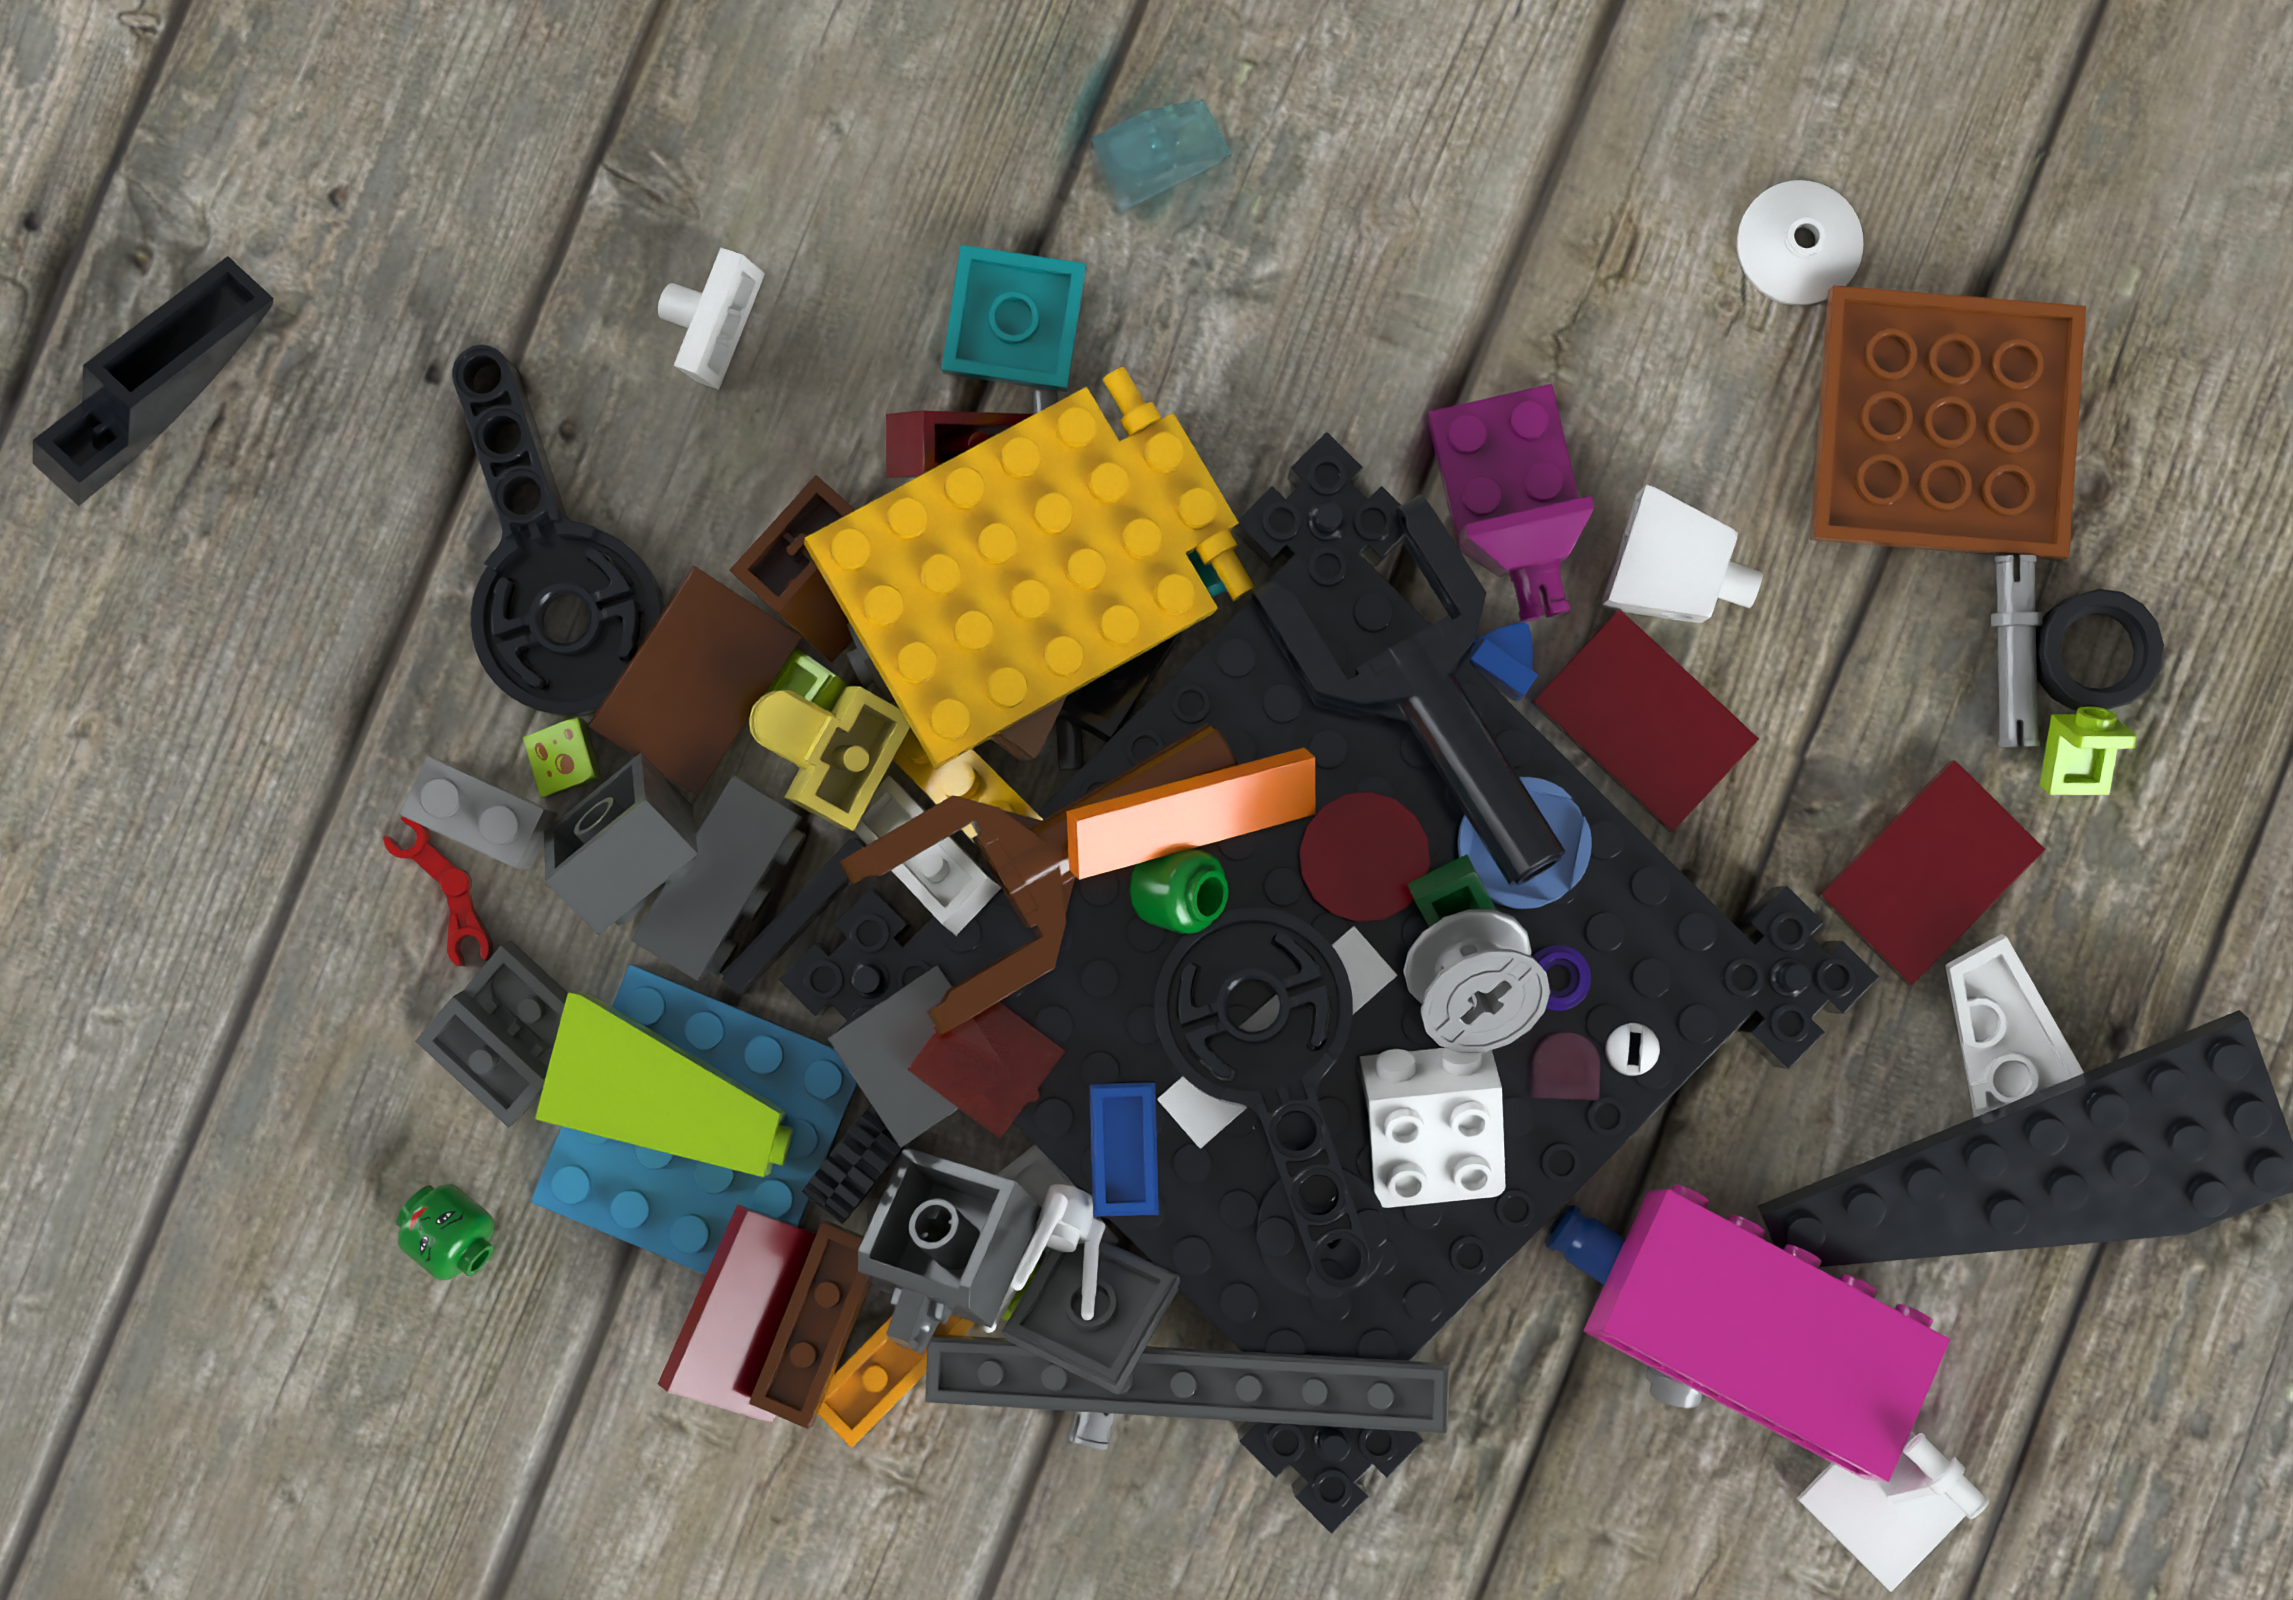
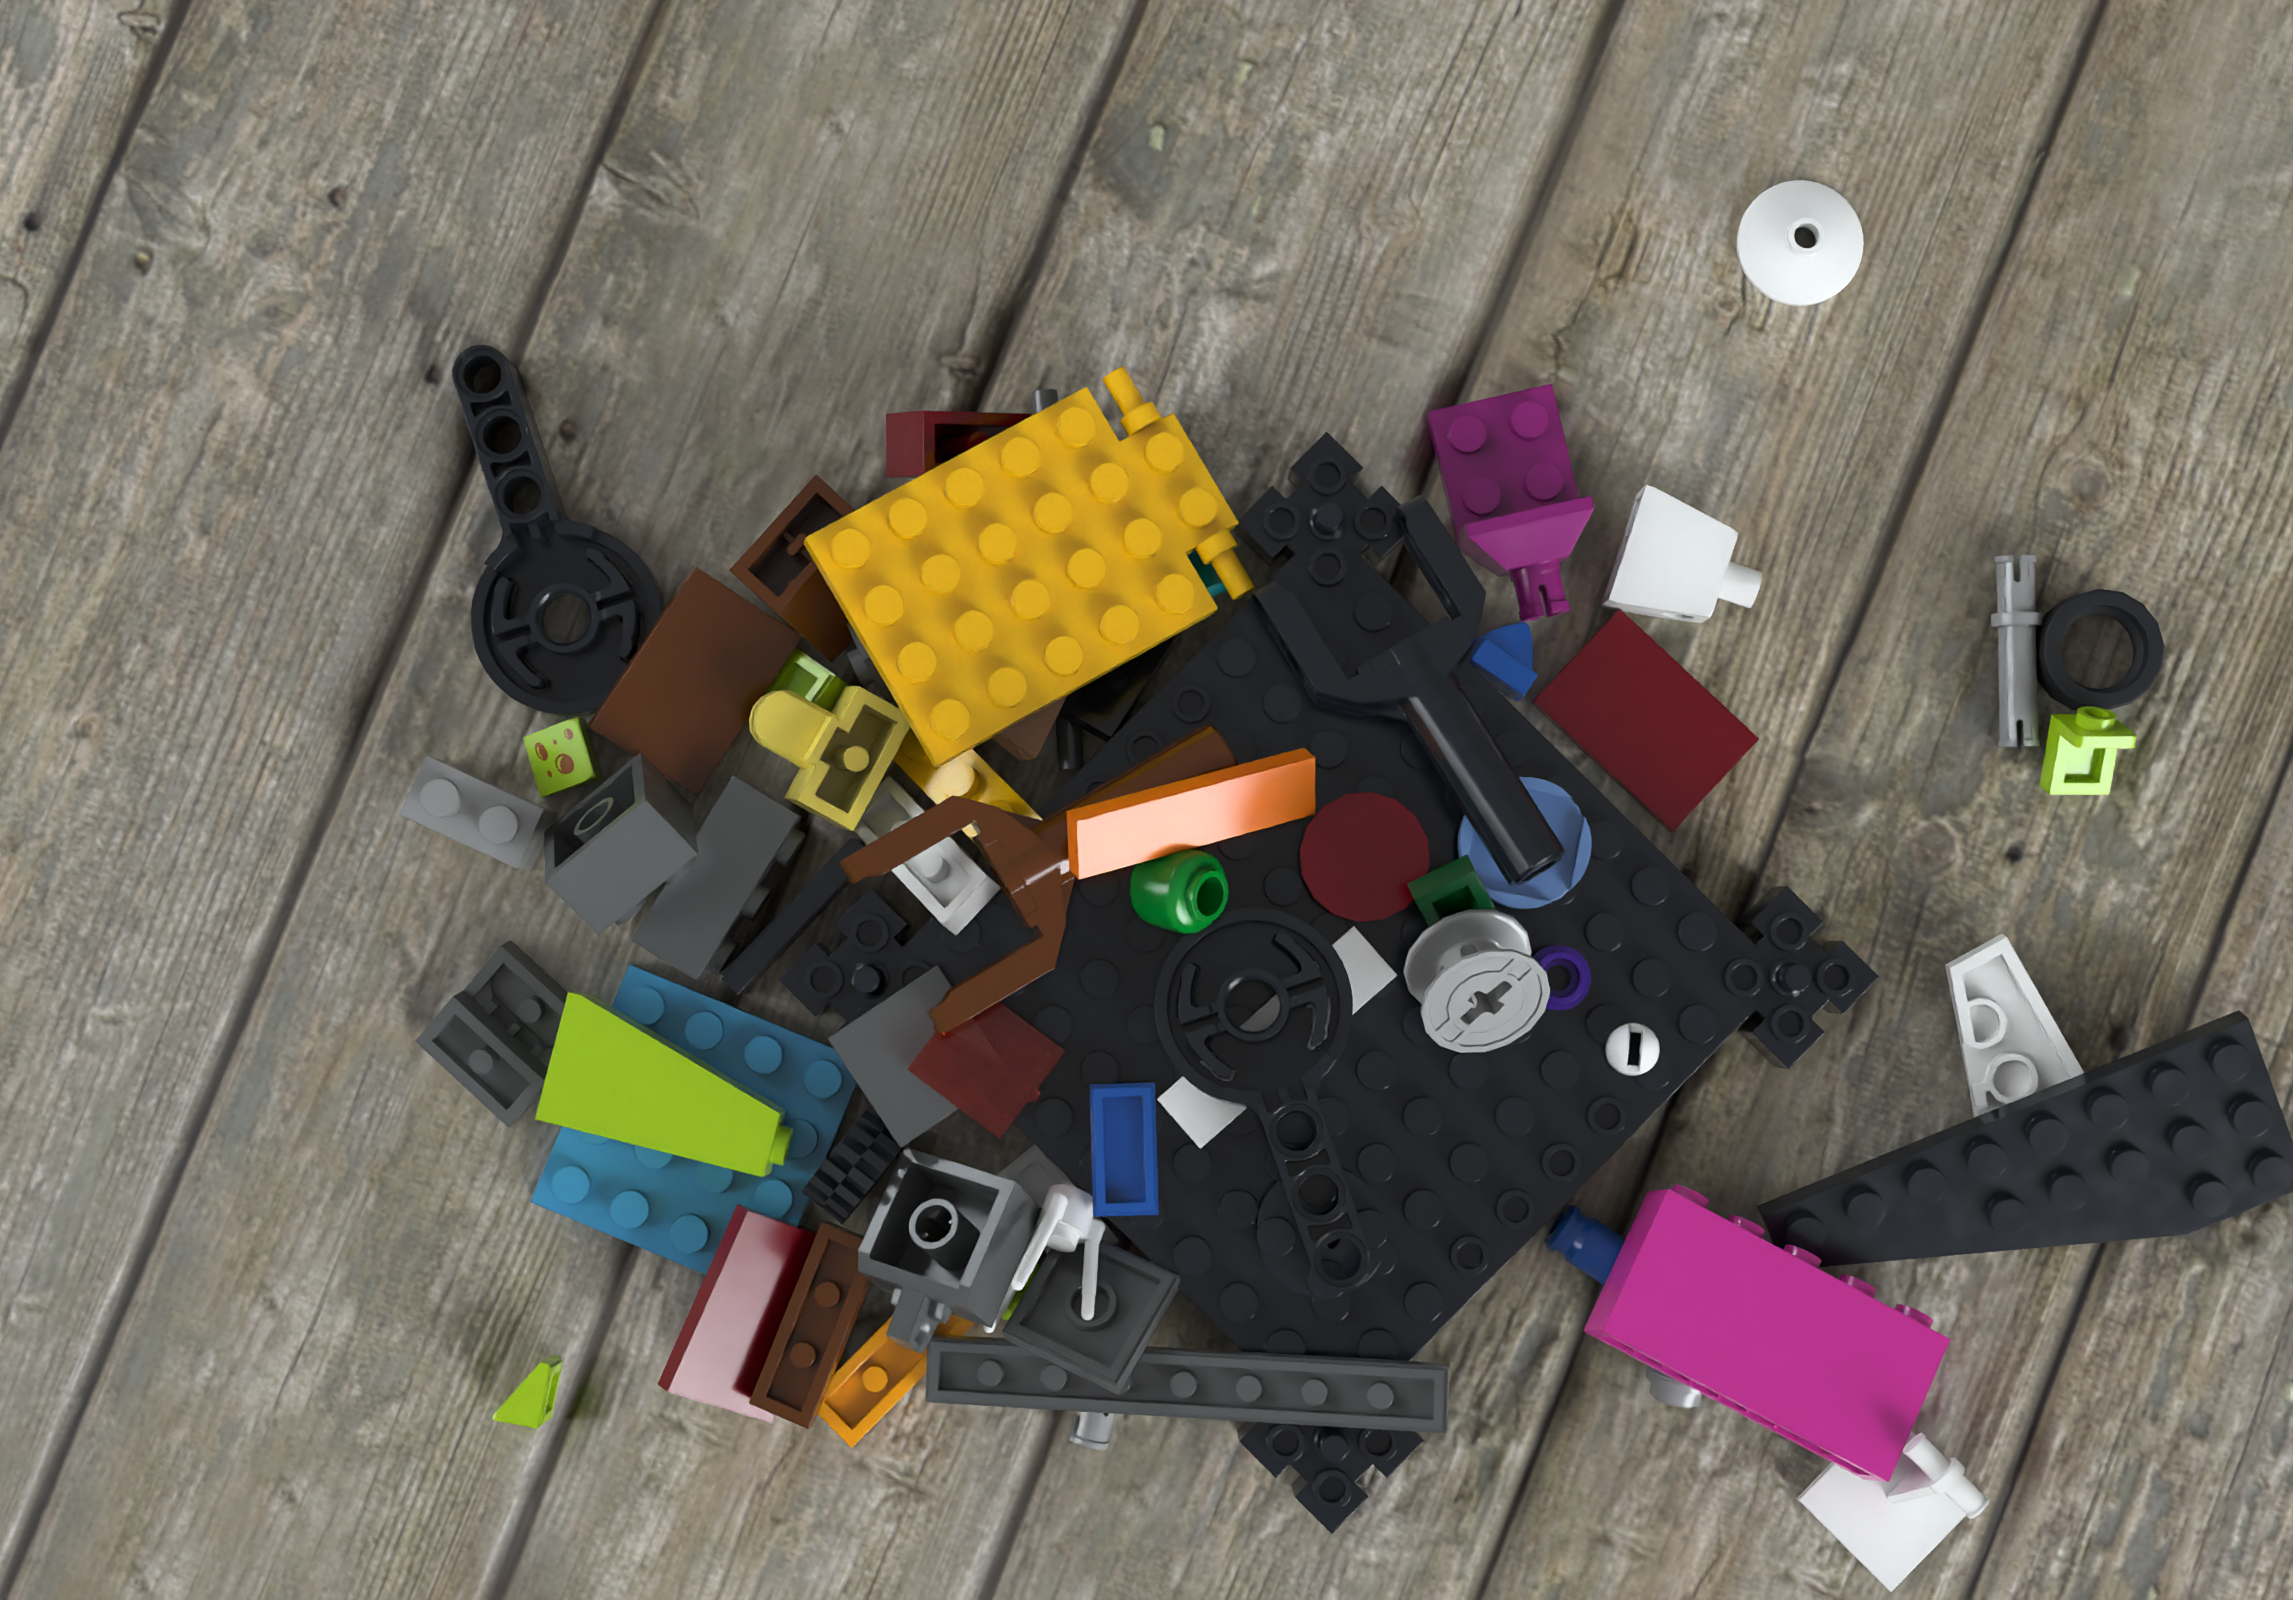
(150, 379): black slope -> none
(445, 1232): green head -> none
(455, 884): red piece -> none
(534, 1398): none -> lime slope
(712, 317): white tile -> none
(1013, 318): teal plate -> none
(1157, 151): clear light blue slope -> none
(1434, 1125): white bracket -> none
(1565, 1068): clear pink tile -> none
(1931, 872): dark red tile -> none
(1948, 423): dark orange plate -> none

